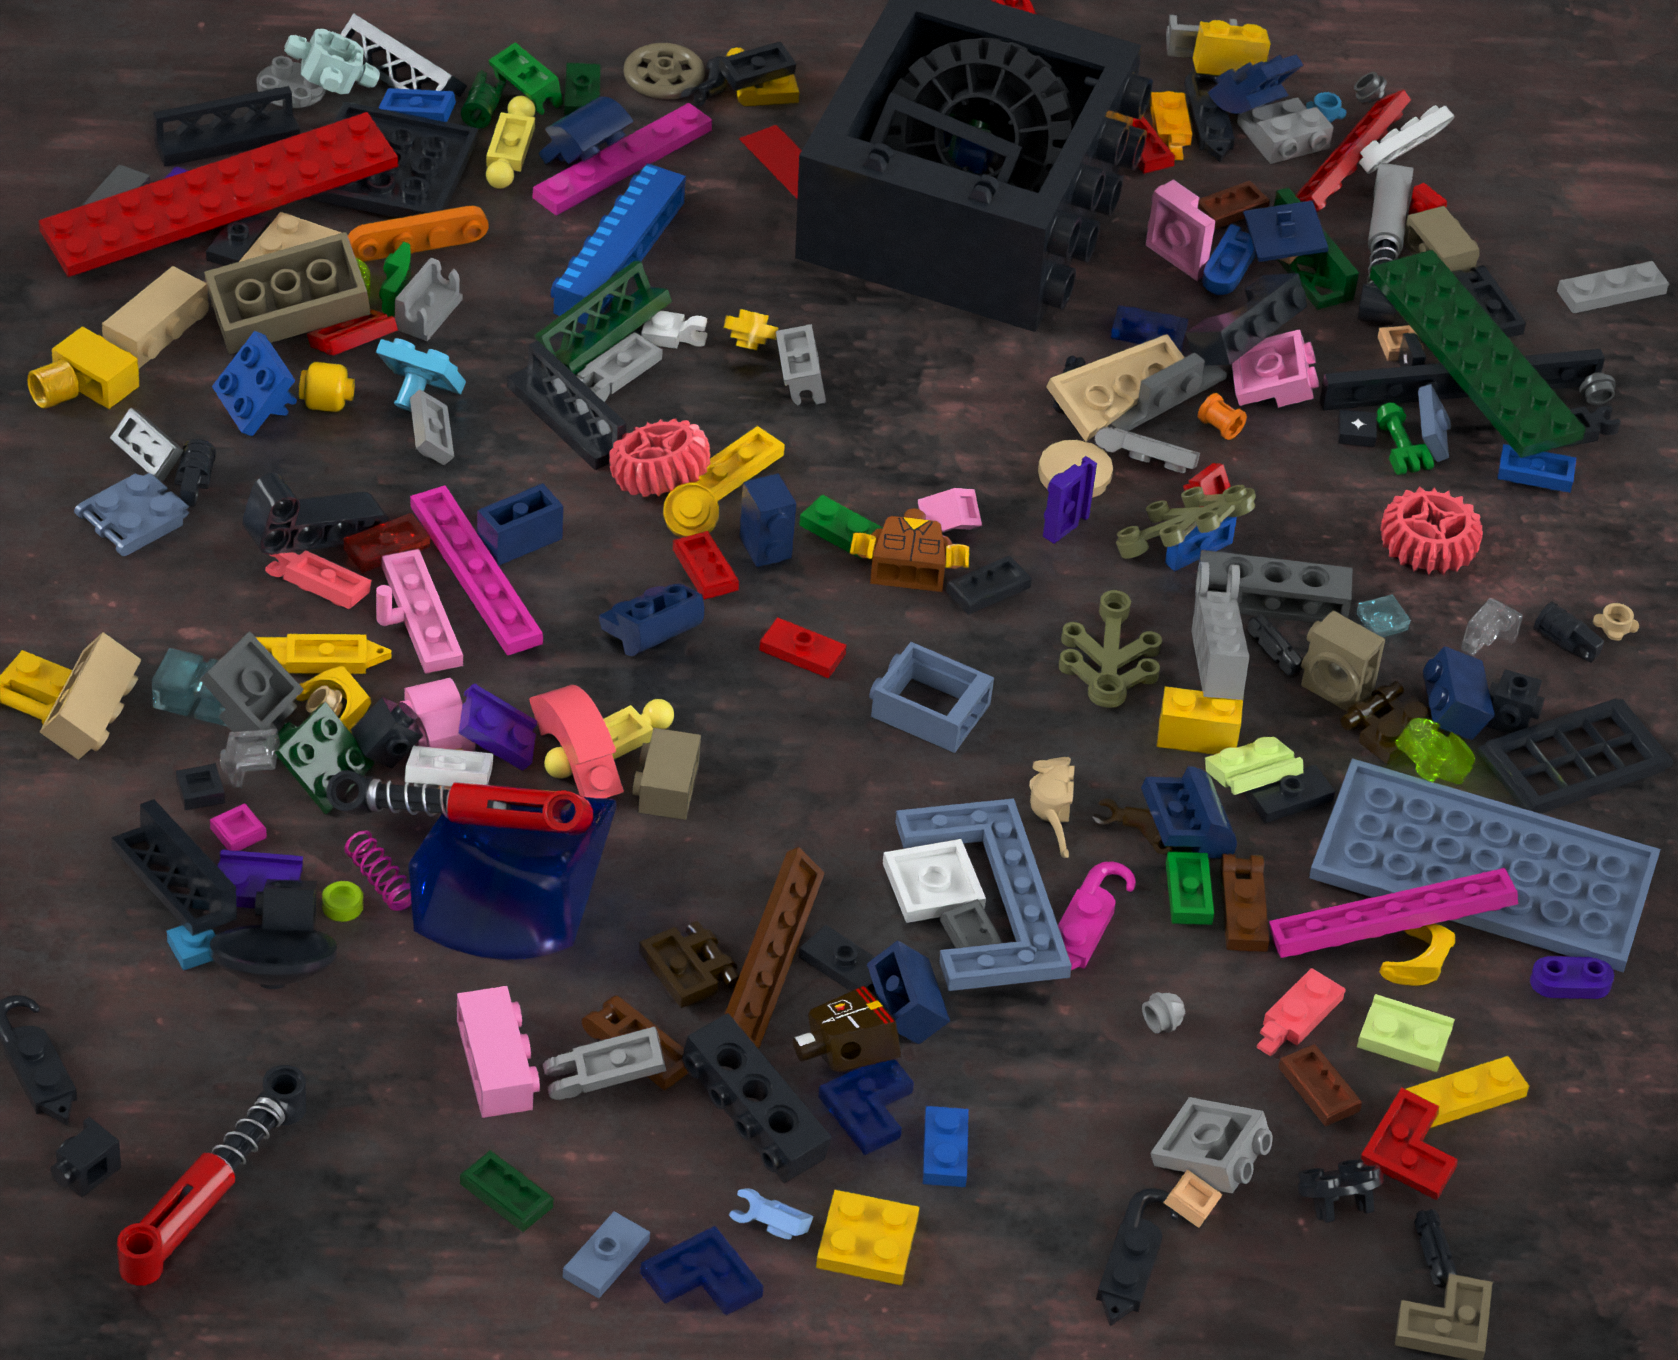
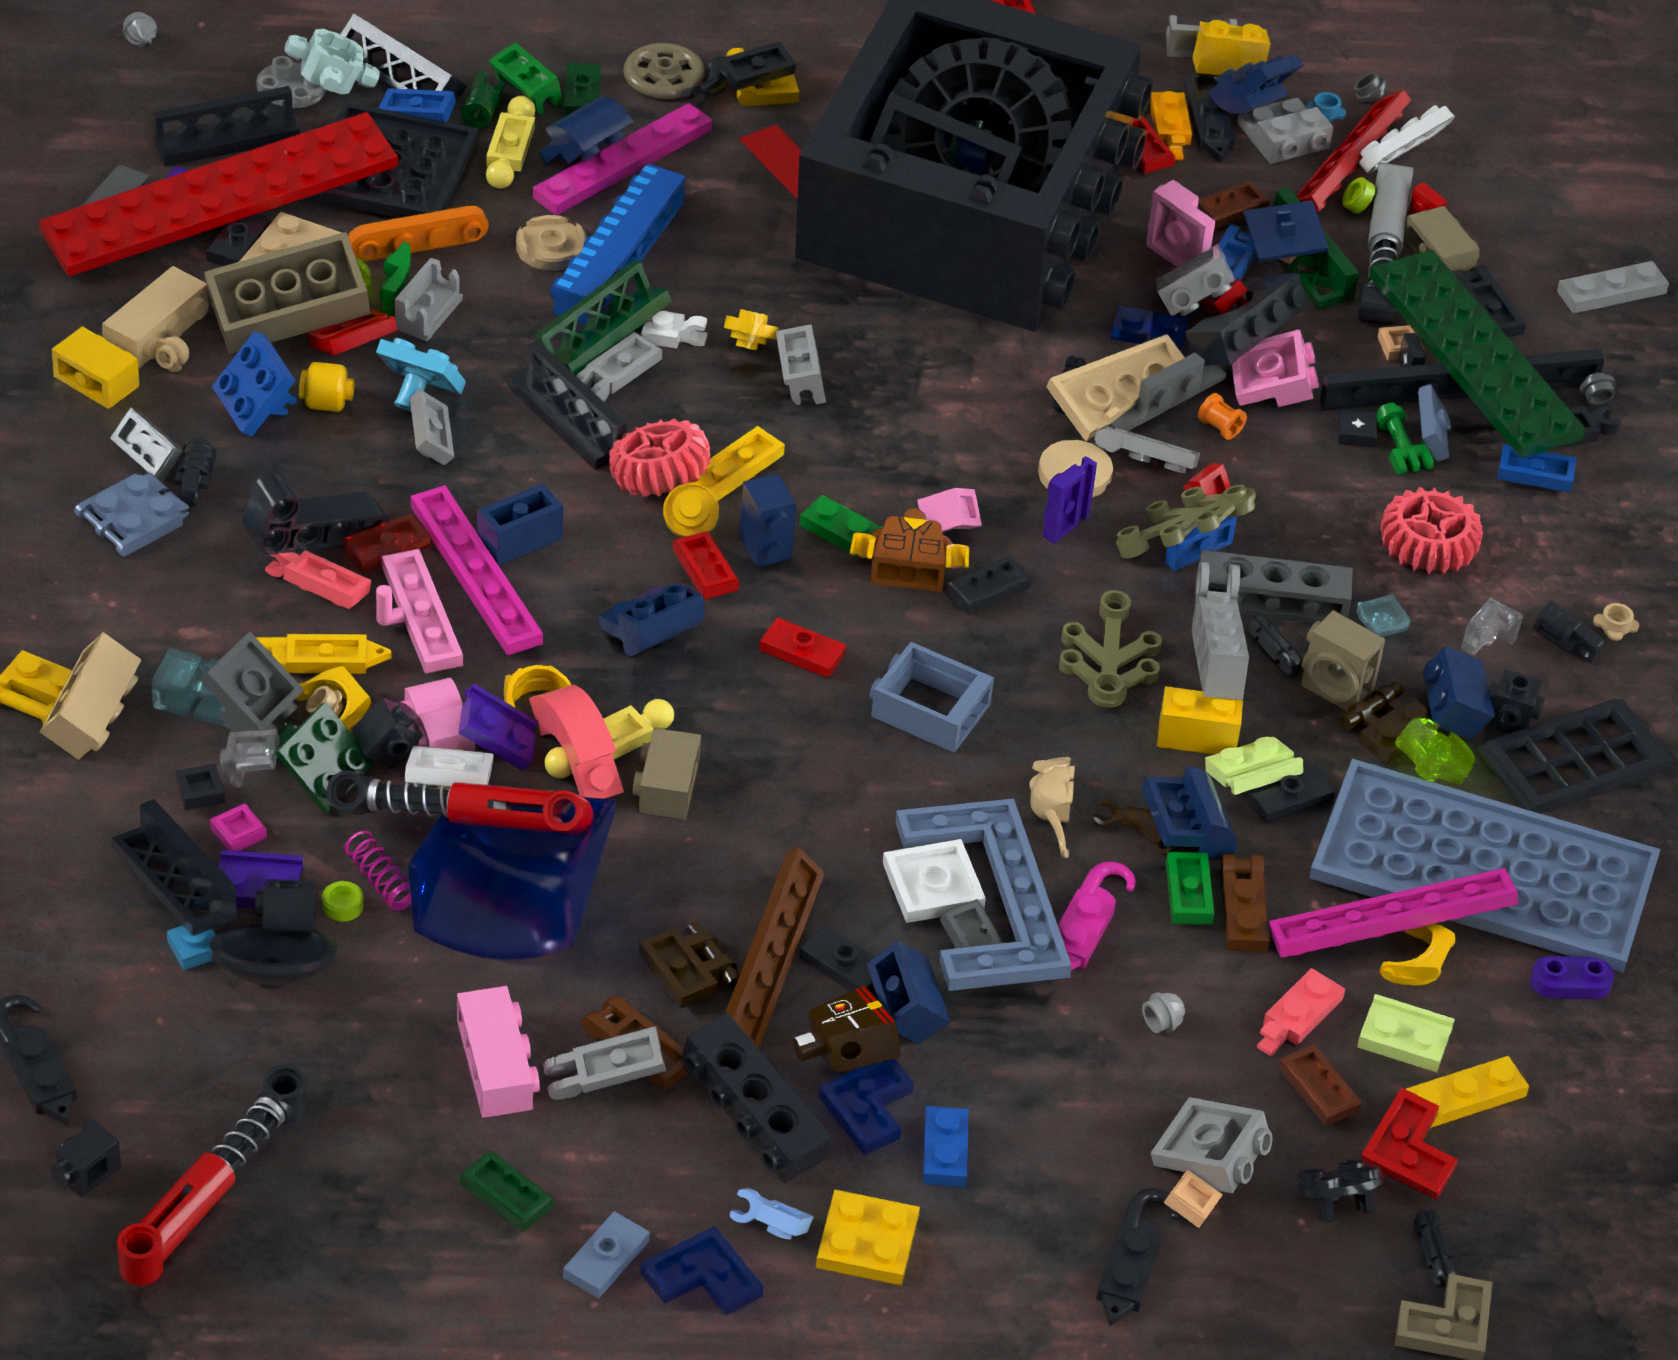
(53, 384): yellow piece -> none
(139, 29): none -> light grey plate
(171, 353): none -> tan plate
(532, 679): none -> yellow helmet
(549, 242): none -> tan tile
(1195, 280): none -> light grey plate
(1224, 302): none -> red tile
(1358, 195): none -> lime tile

